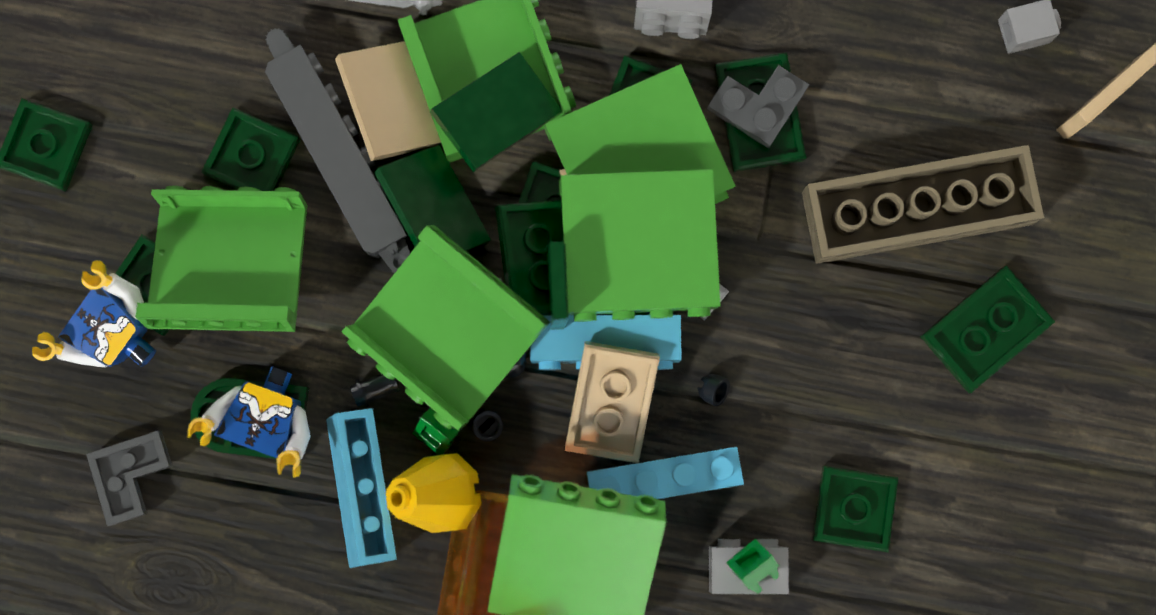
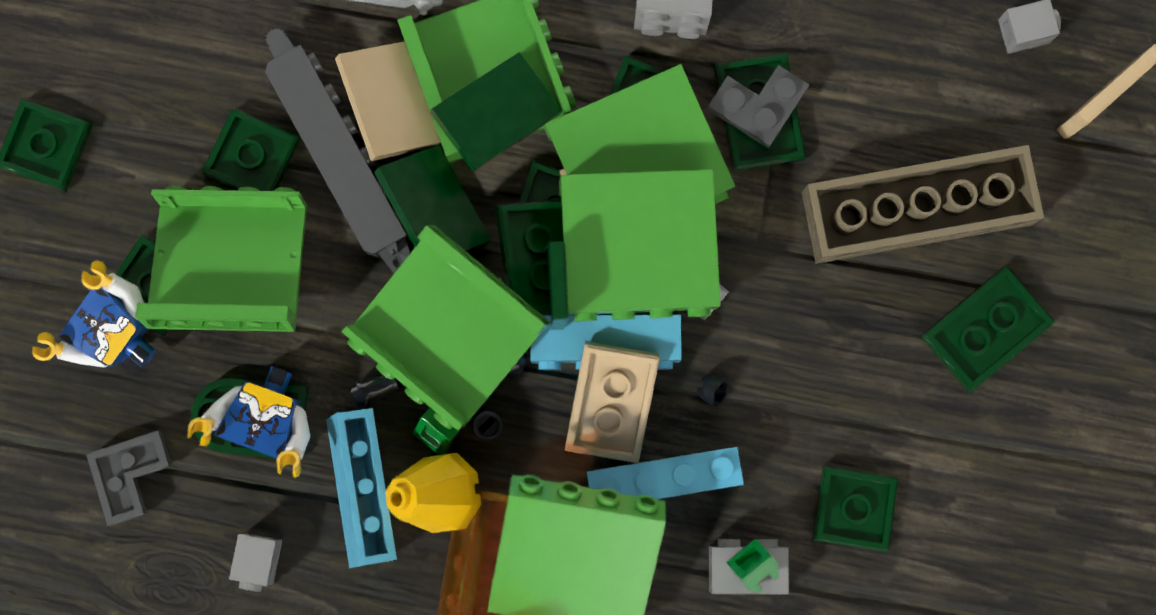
(255, 561): none -> light grey brick

